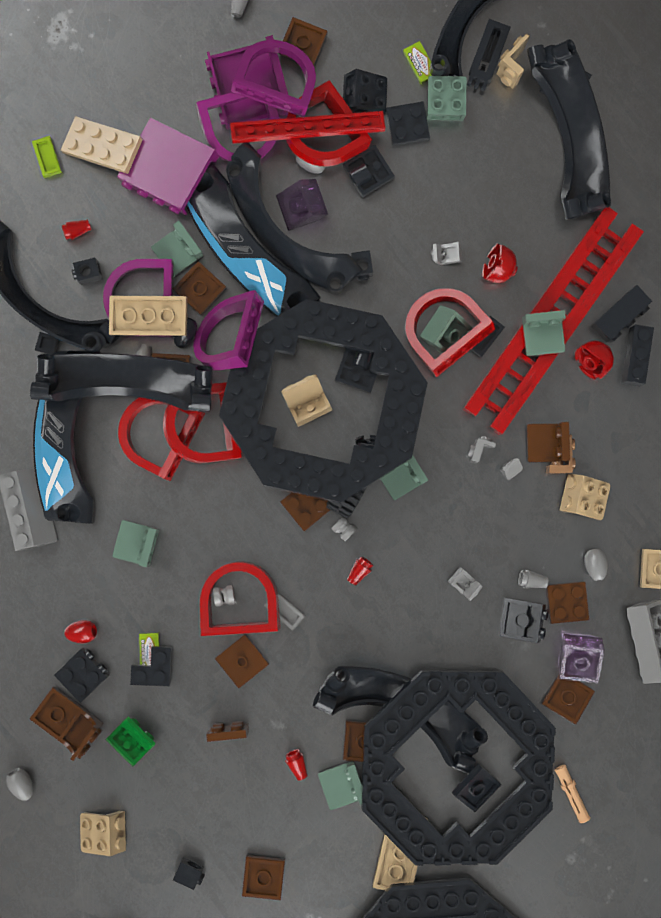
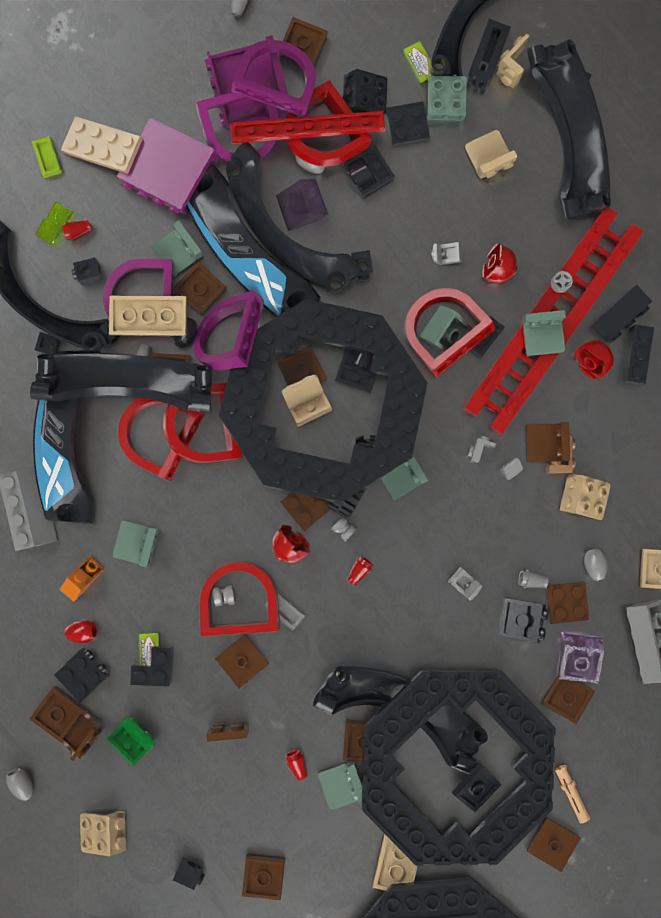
(51, 226): none -> clear neon green slope
(81, 578): none -> orange slope
(289, 546): none -> red cylinder
(300, 365): none -> reddish brown plate
(490, 154): none -> tan bracket
(553, 844): none -> reddish brown plate
(562, 278): none -> light grey wheel

